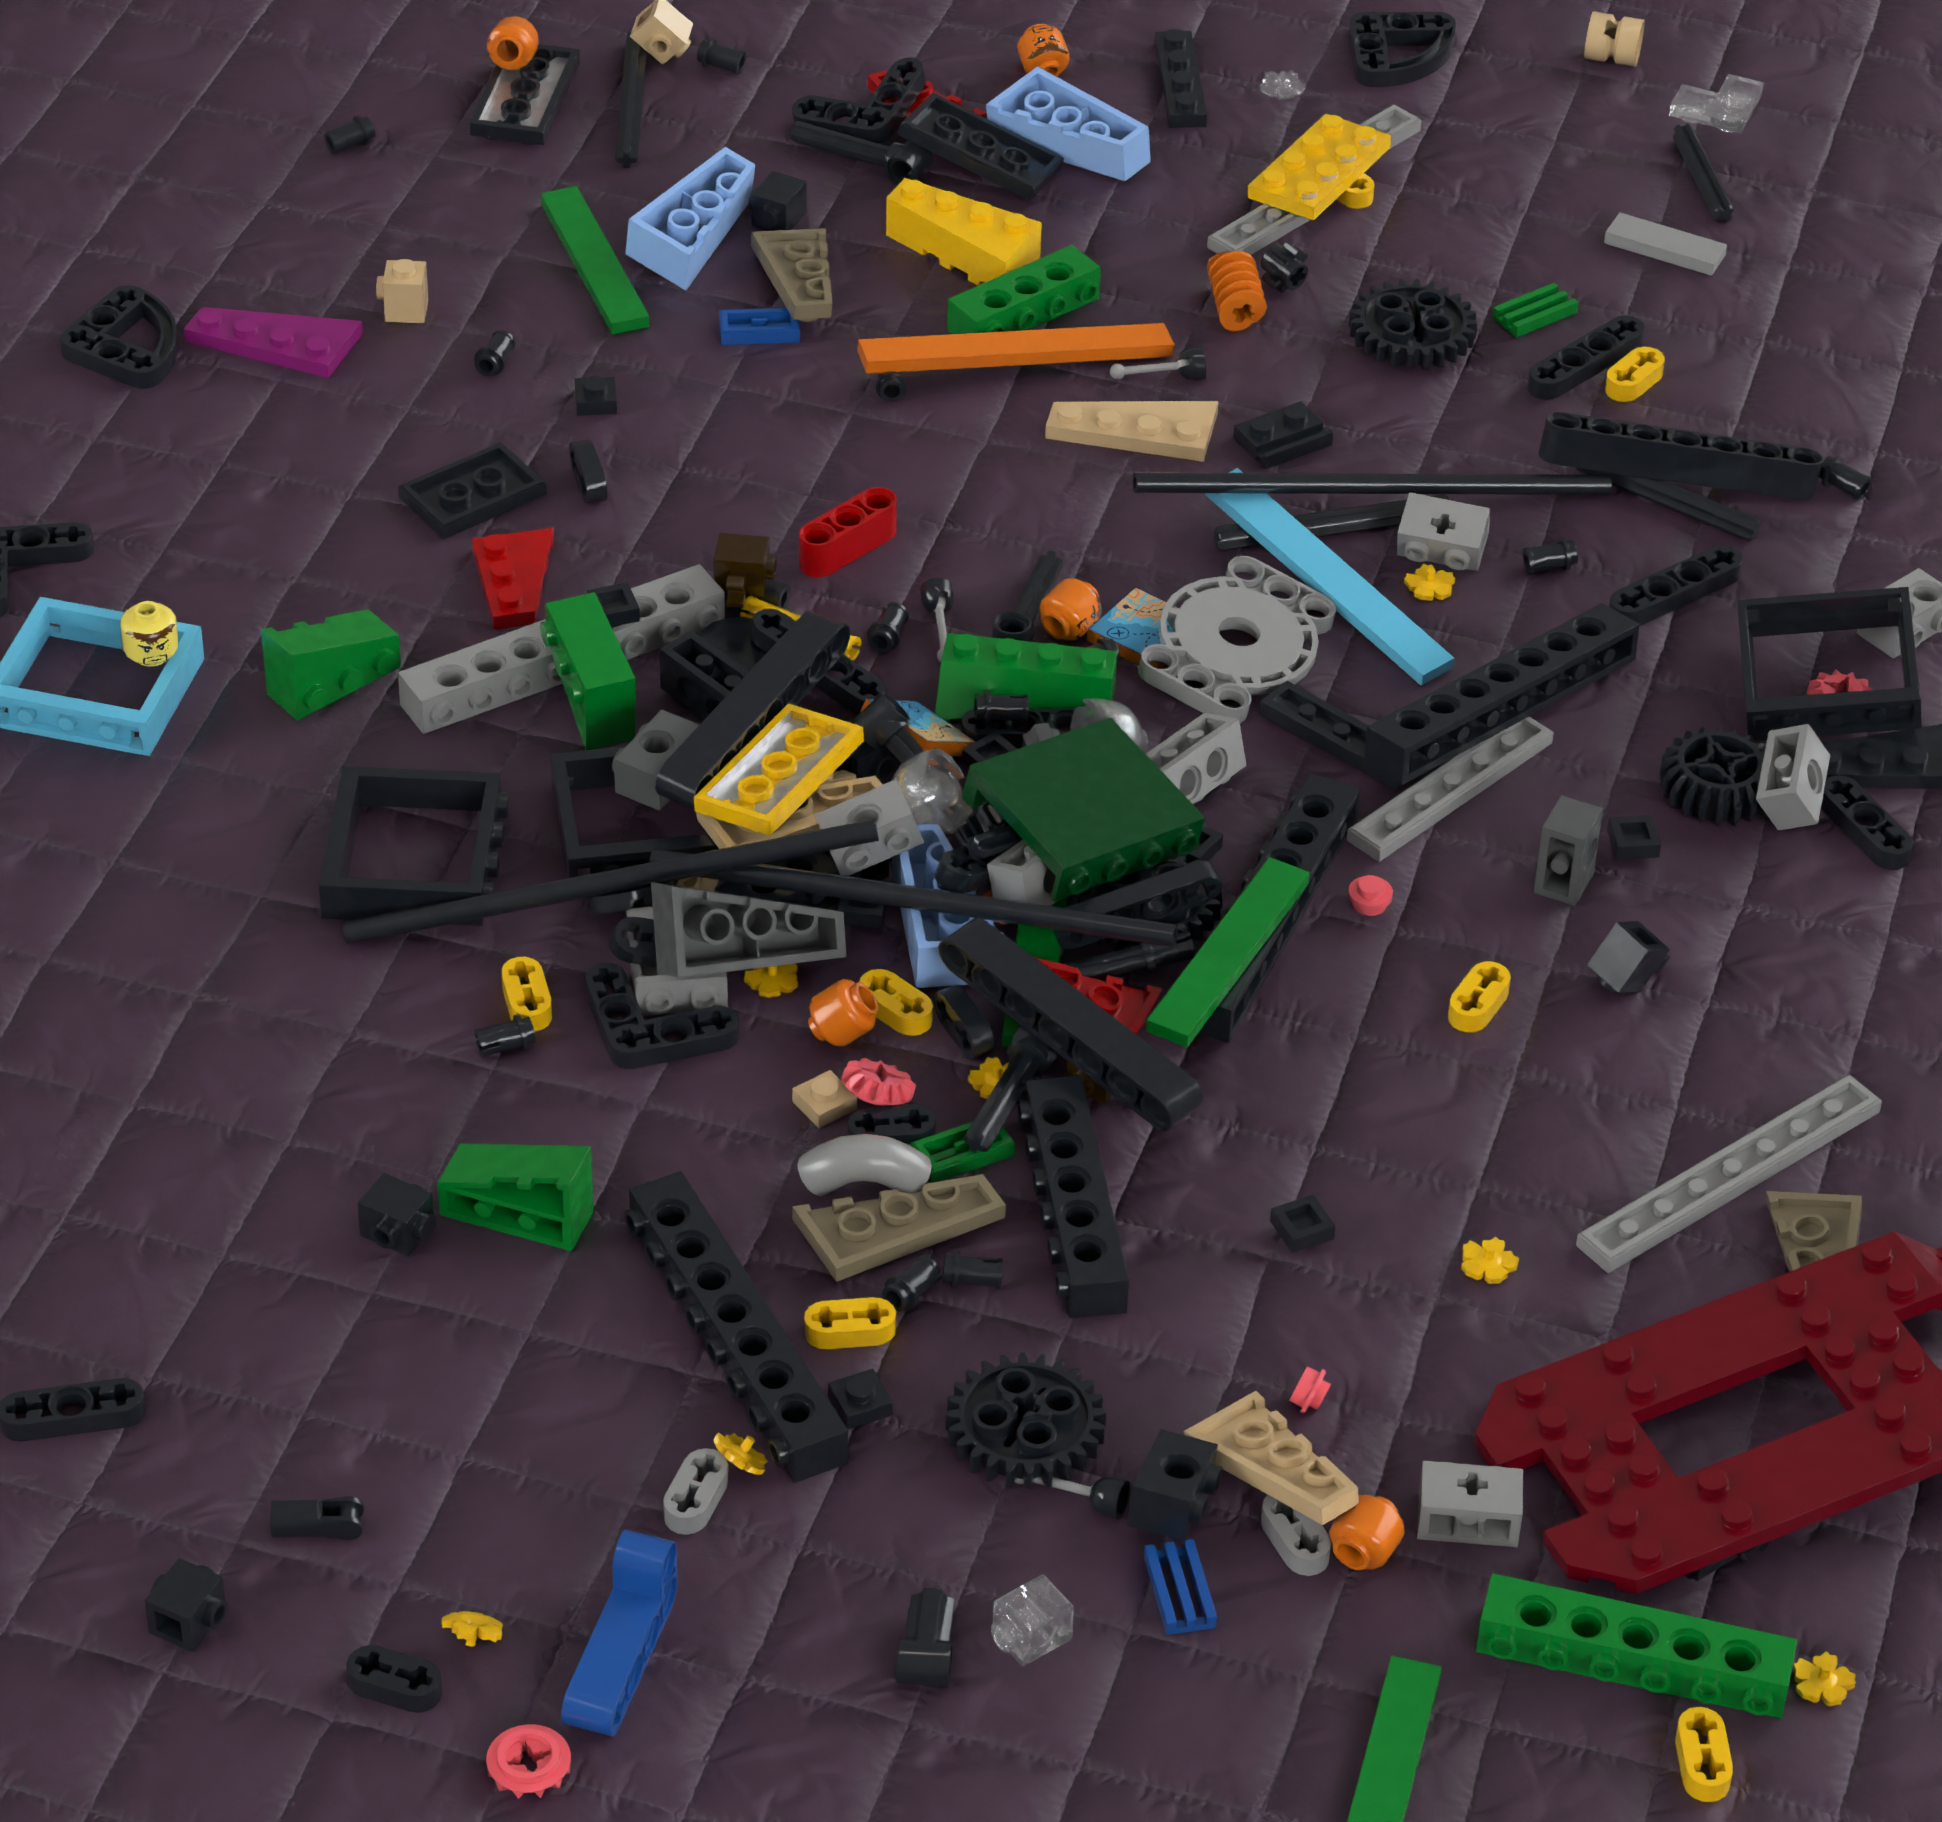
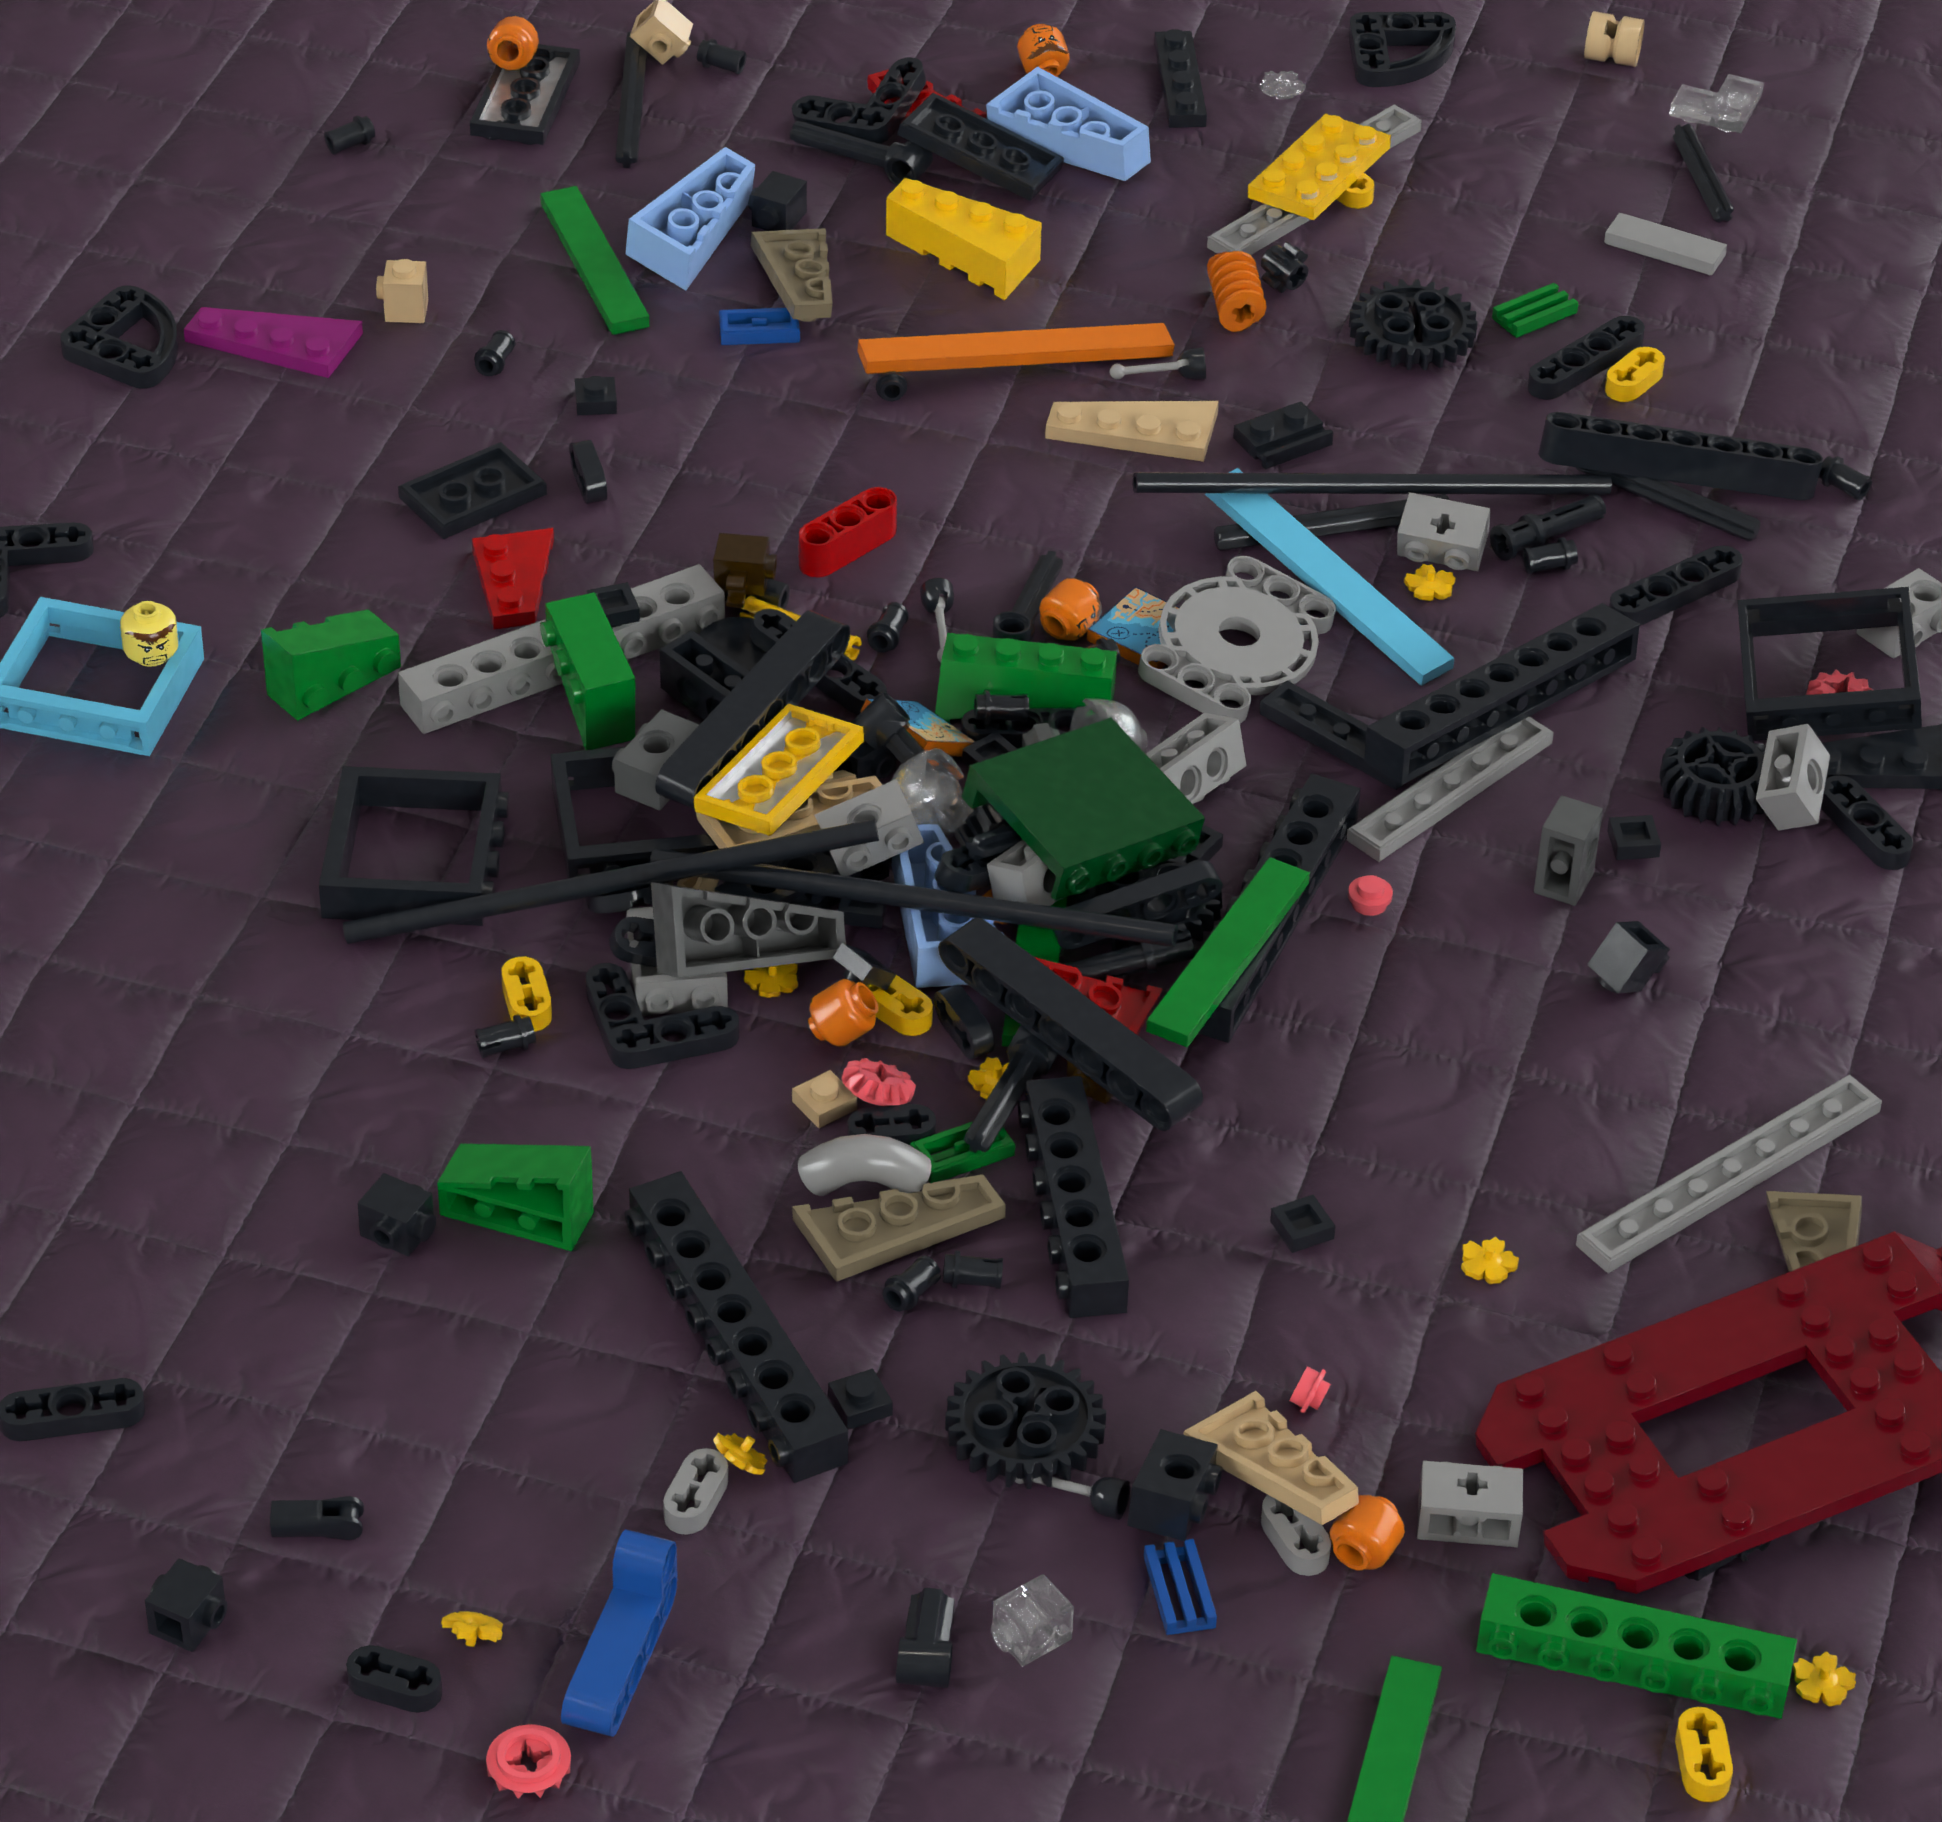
(849, 1323): yellow beam -> none
(863, 967): none -> black plate
(1027, 295): green brick -> none
(1471, 993): yellow beam -> none
(1535, 530): none -> black pin

